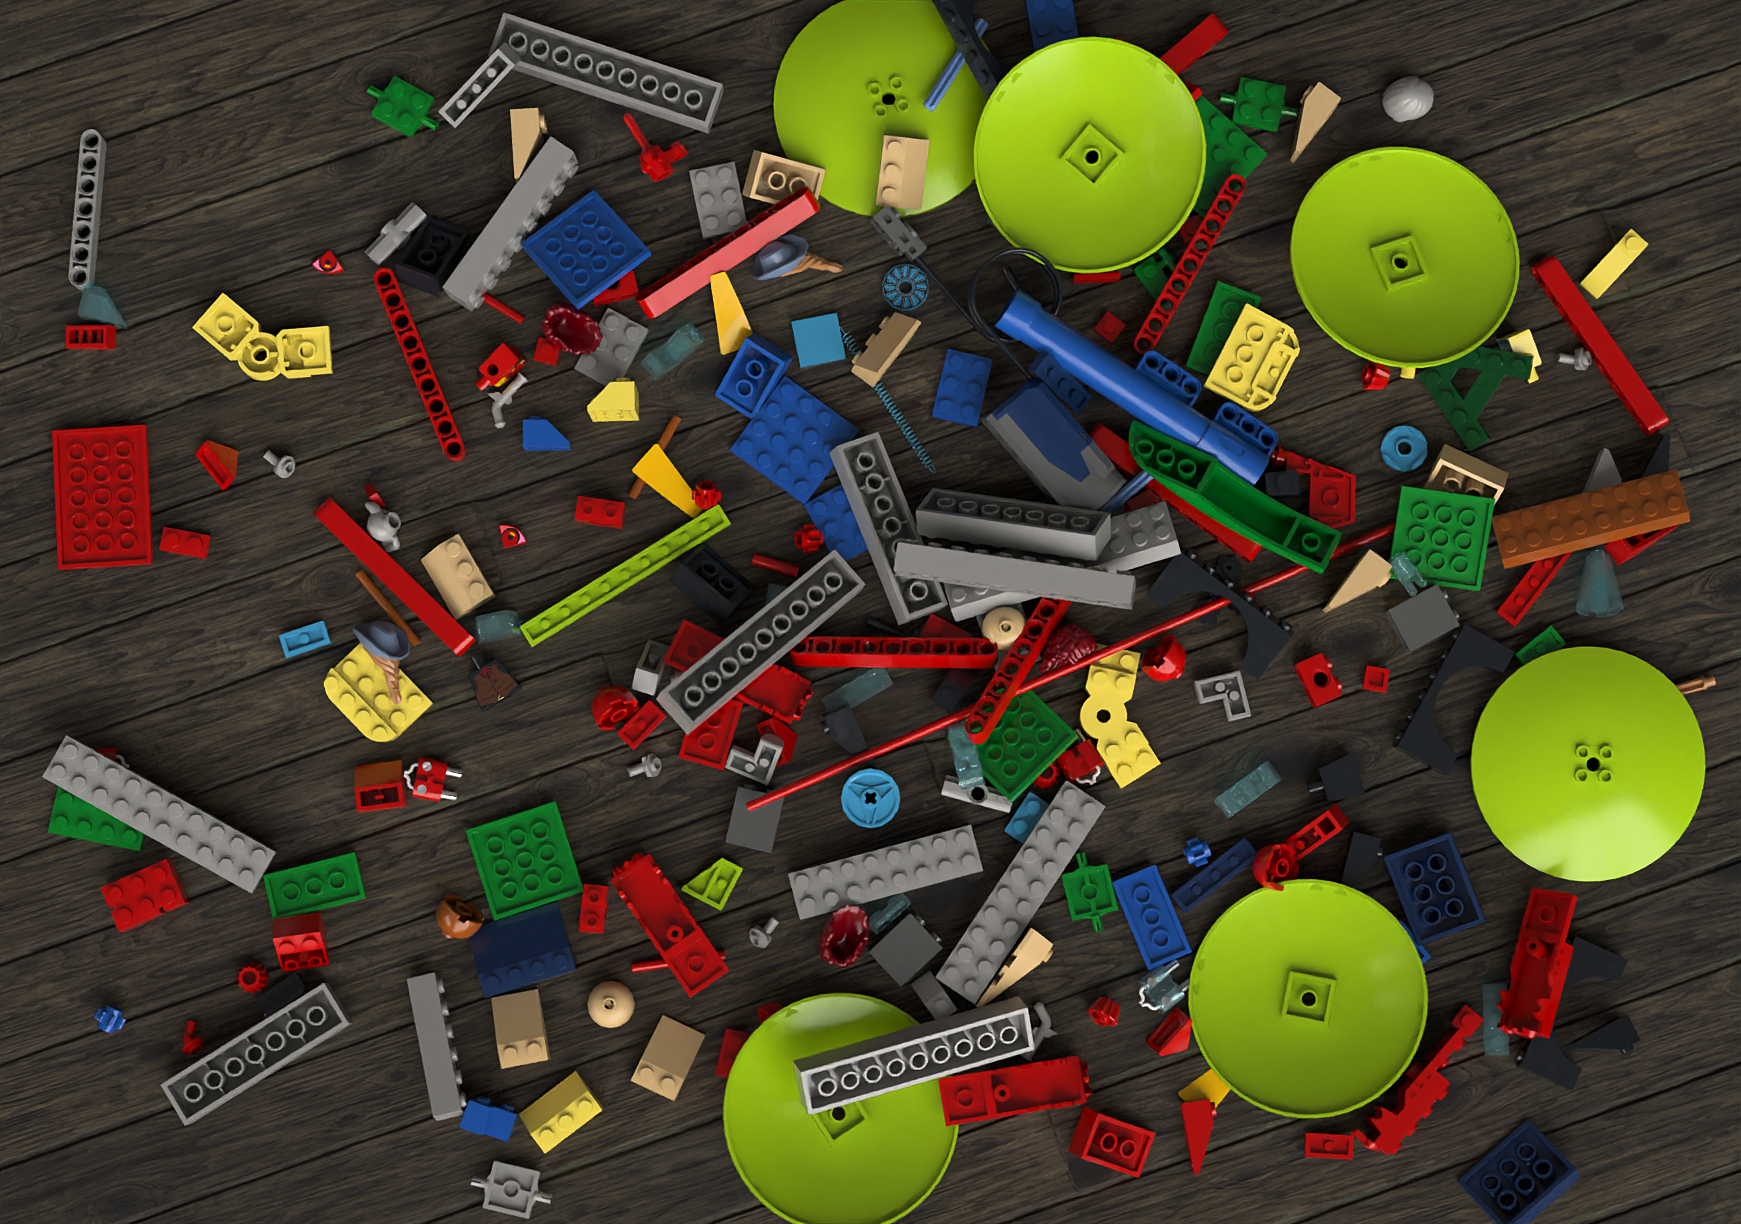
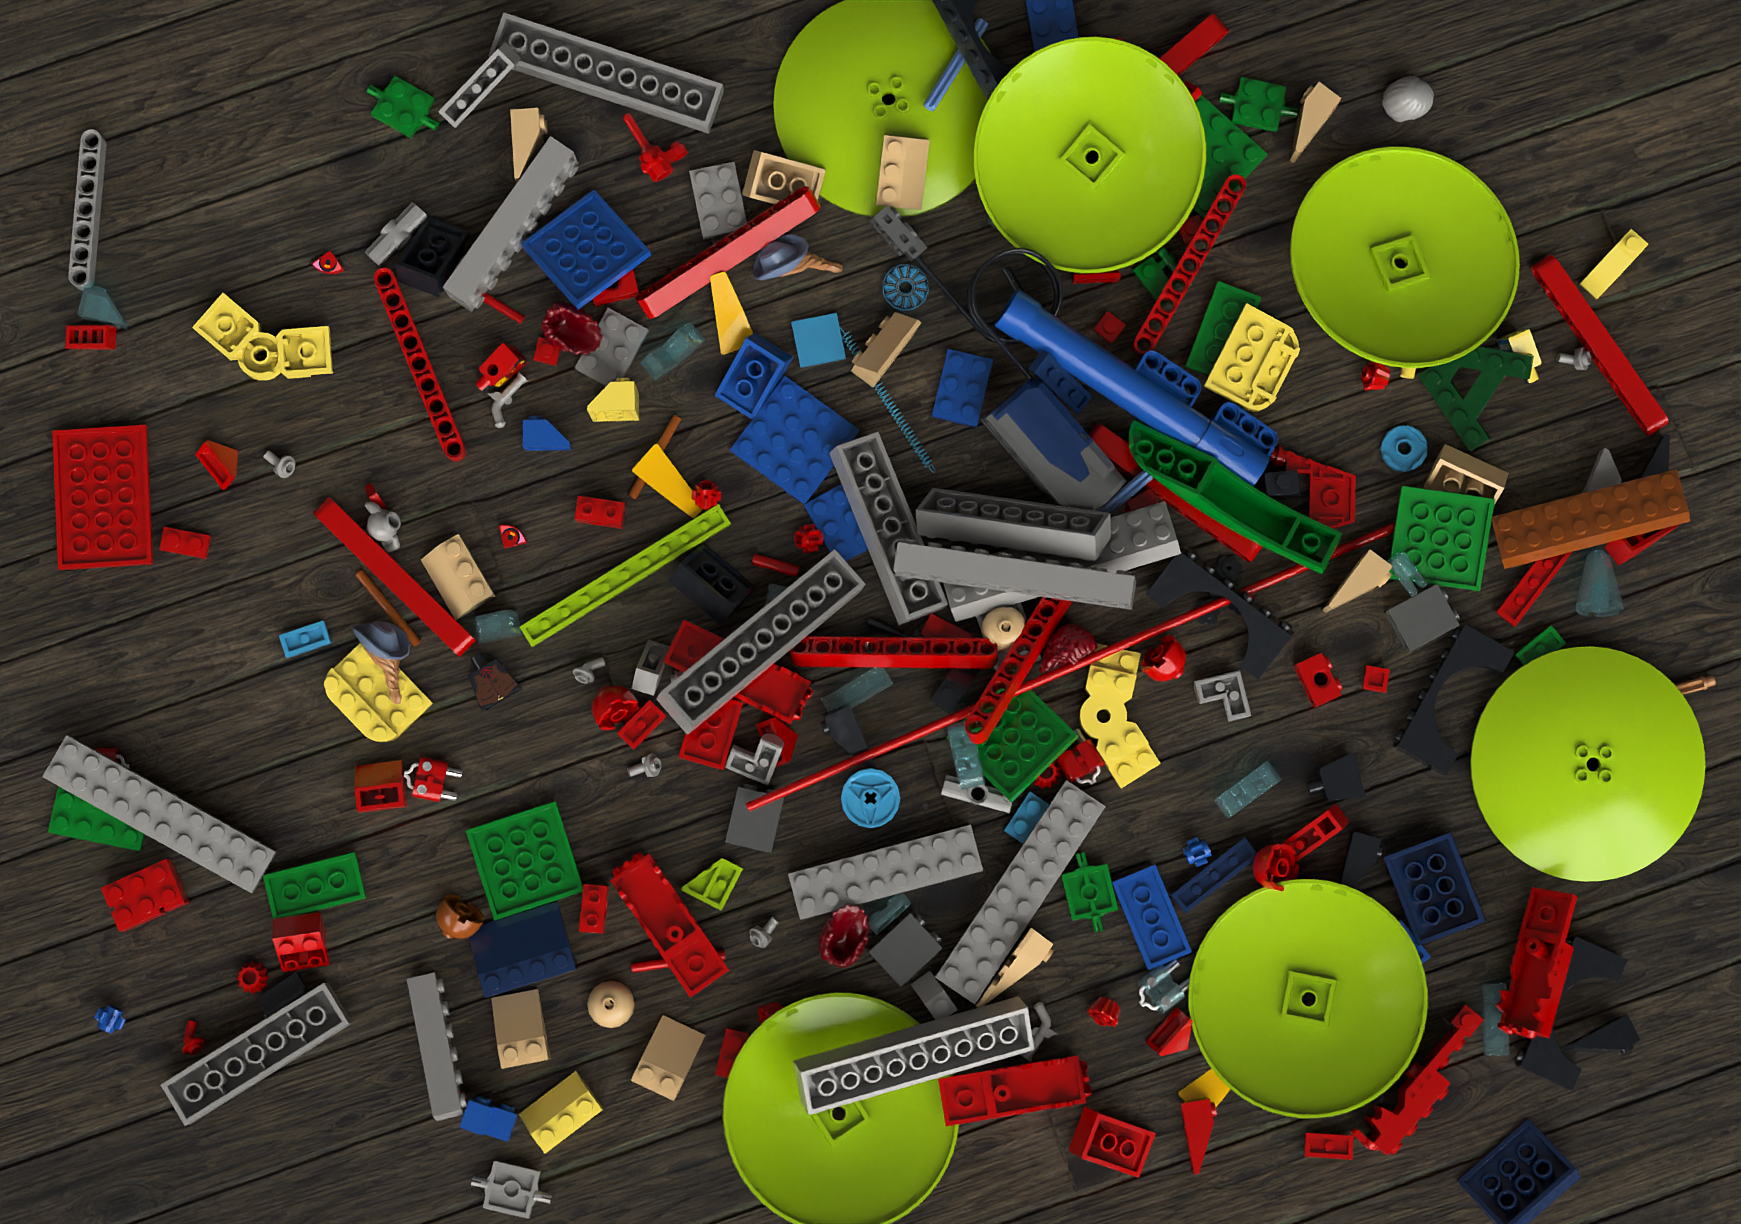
(584, 673): none -> light grey plate

